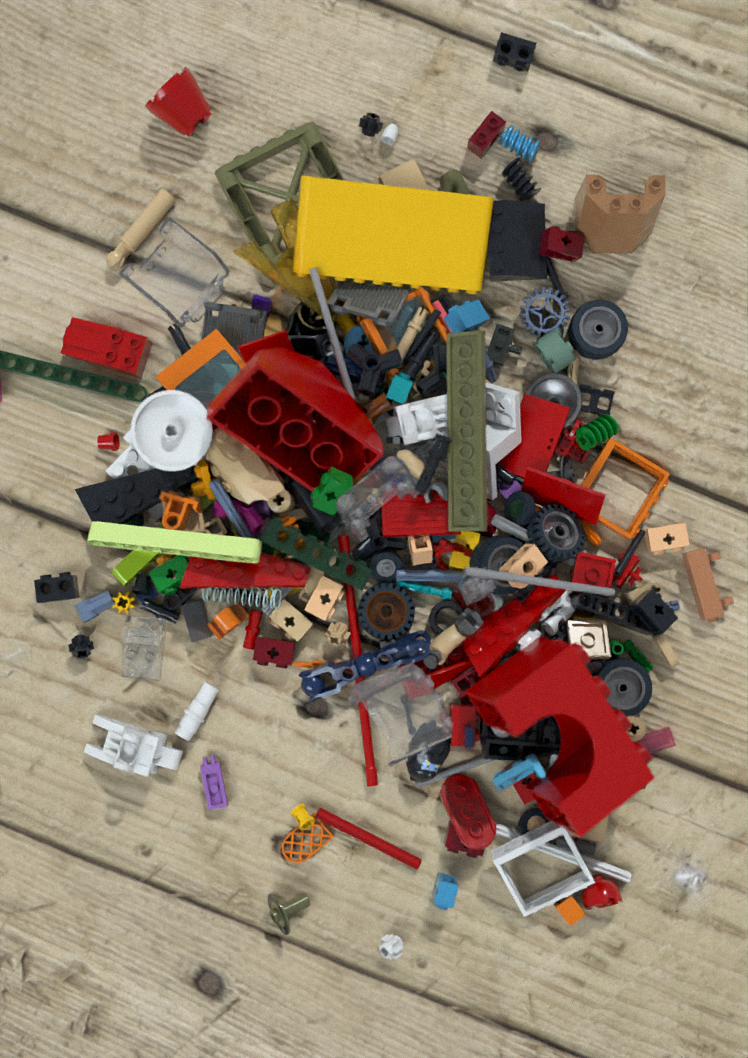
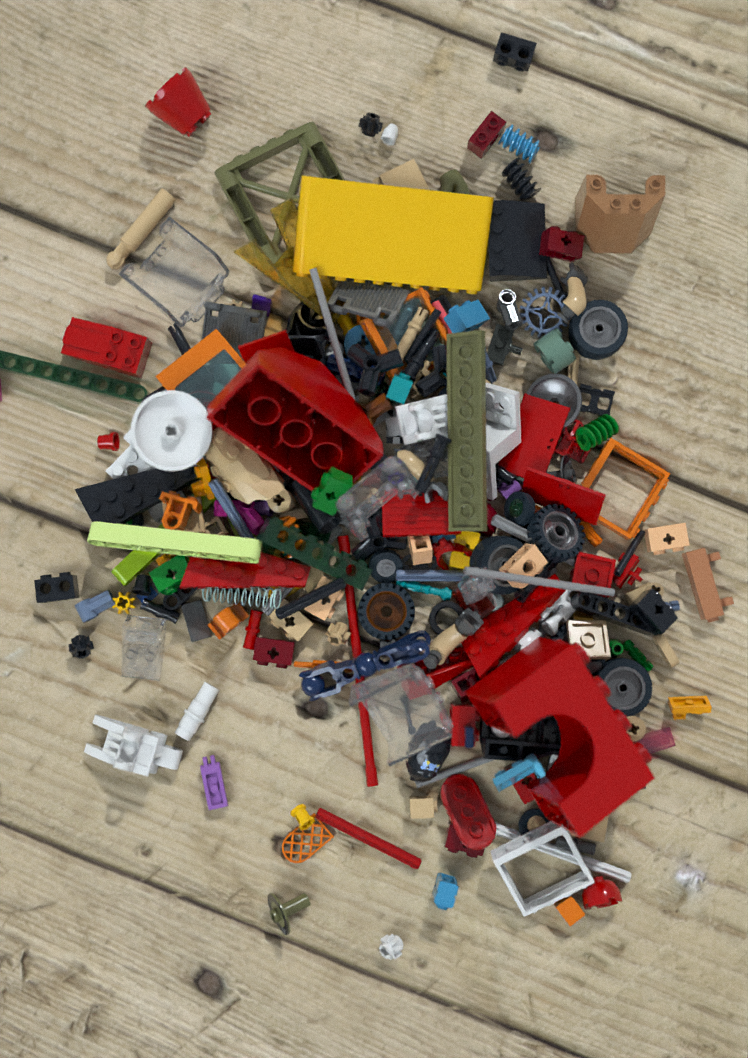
(310, 598): none -> black axle
(422, 807): none -> tan brick
(509, 309): none -> dark grey piece
(576, 299): none -> piece
(689, 704): none -> light orange hinge

